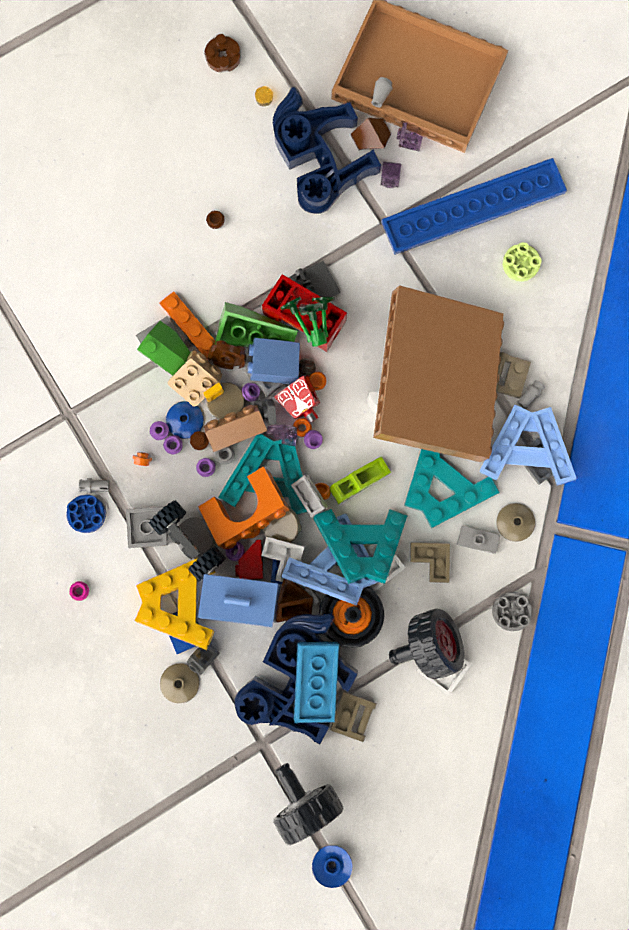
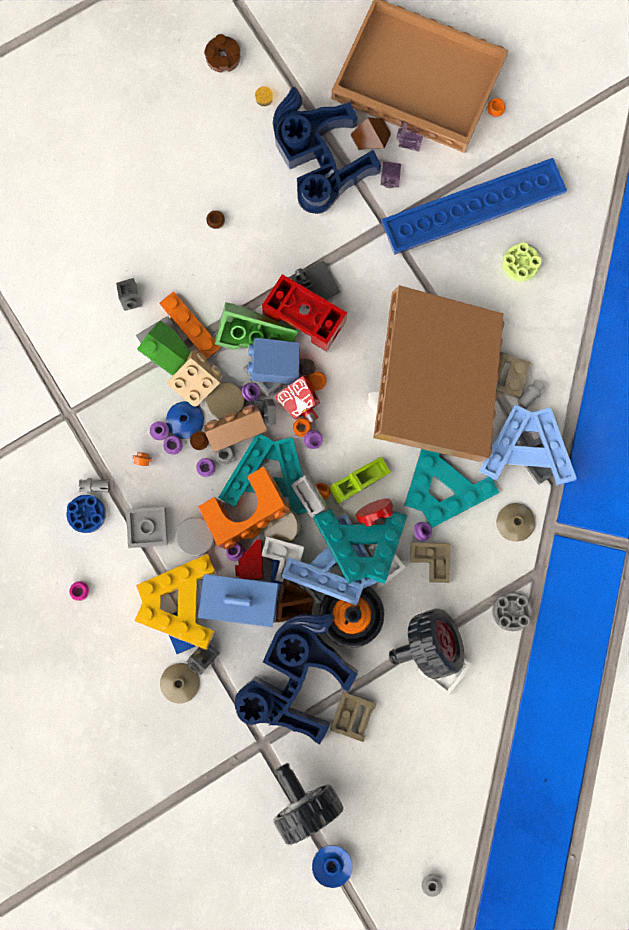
(128, 294): none -> dark grey bracket
(167, 520): black plate -> none
(213, 392): yellow tile -> none
(227, 355): reddish brown plate -> none
(285, 432): clear purple bracket -> none
(316, 682): dark azure tile -> none
(317, 336): plant -> none
(374, 511): none -> red tile
(381, 91): light grey cone -> none
(422, 531): none -> medium lavender plate
(431, 879): none -> light grey plate
(478, 539): light grey plate -> none
(496, 107): none -> orange plate

